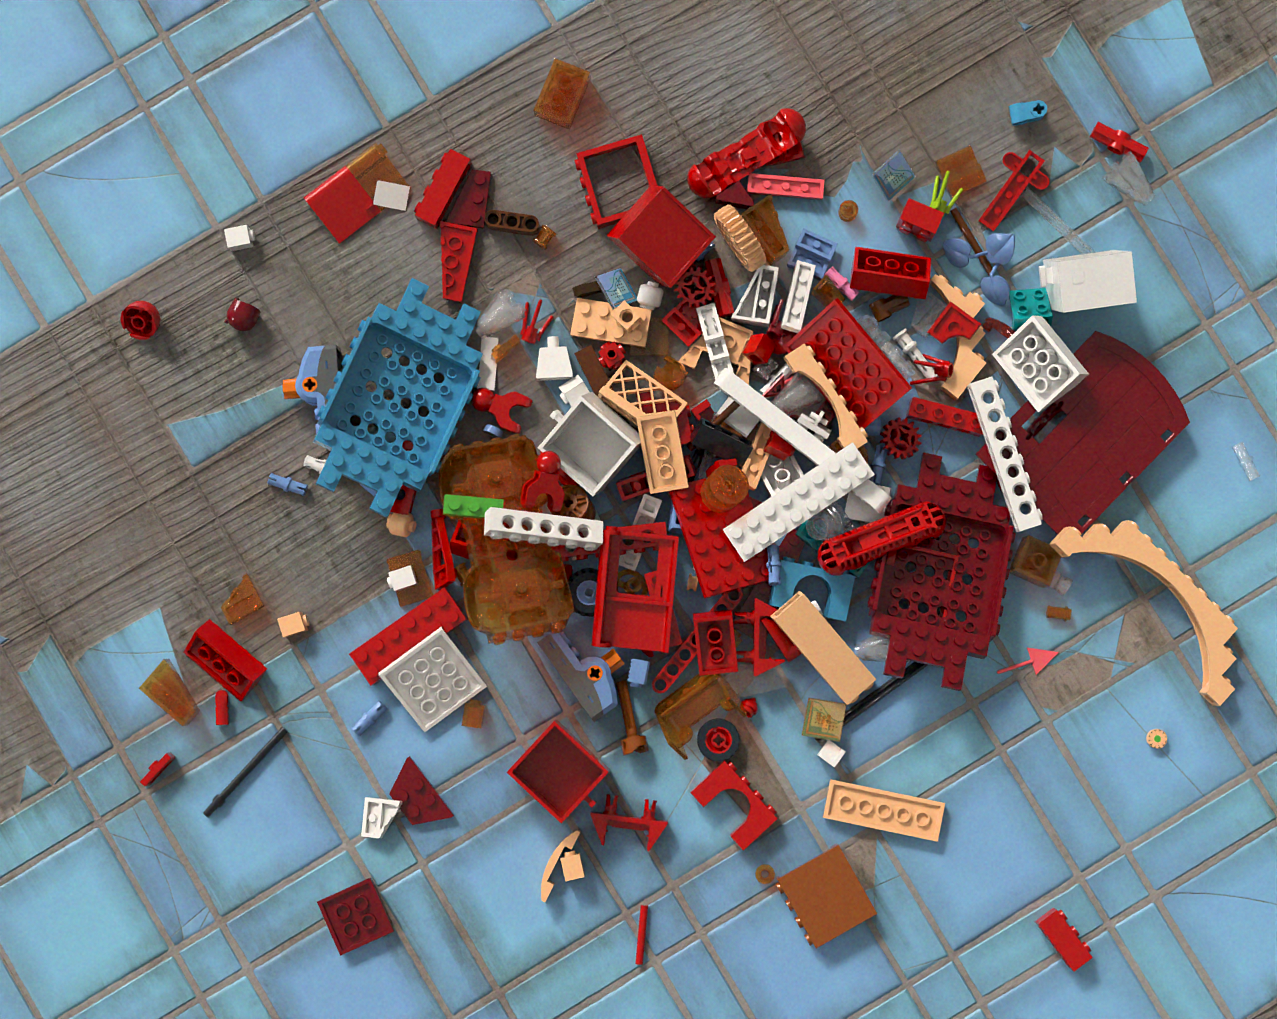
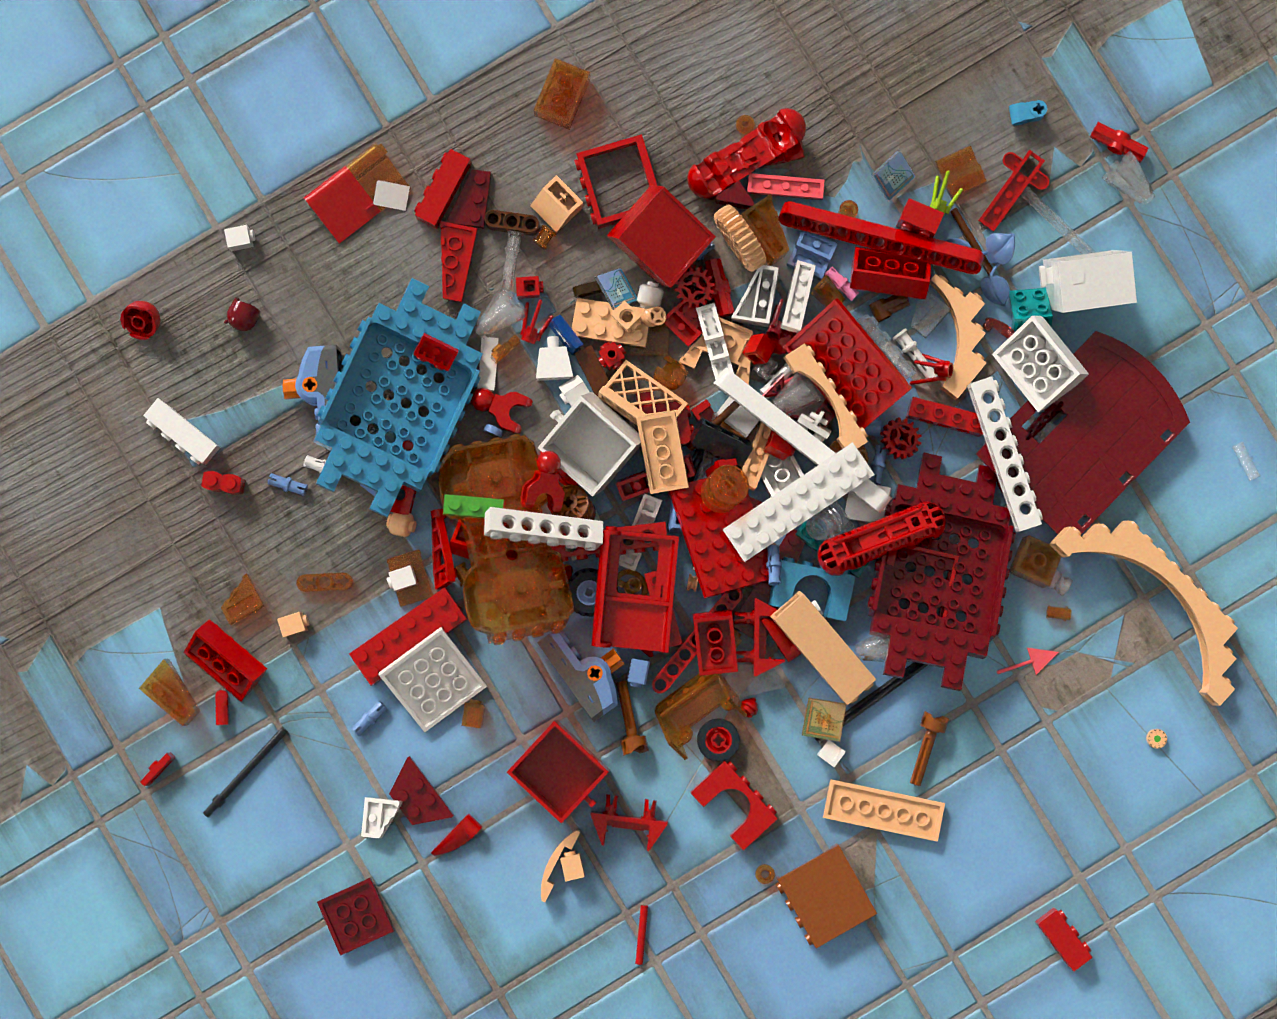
(181, 431): none -> white brick
(218, 483): none -> red brick
(310, 577): none -> clear orange beam
(435, 352): none -> red bracket
(462, 833): none -> red piece
(512, 251): none -> clear pin
(522, 284): none -> red brick
(557, 204): none -> light nougat slope
(565, 334): none -> blue slope
(659, 316): none -> light nougat wheel
(745, 130): none -> clear orange plate
(881, 237): none -> red beam
(932, 727): none -> dark orange piece
(953, 323): red tile -> none

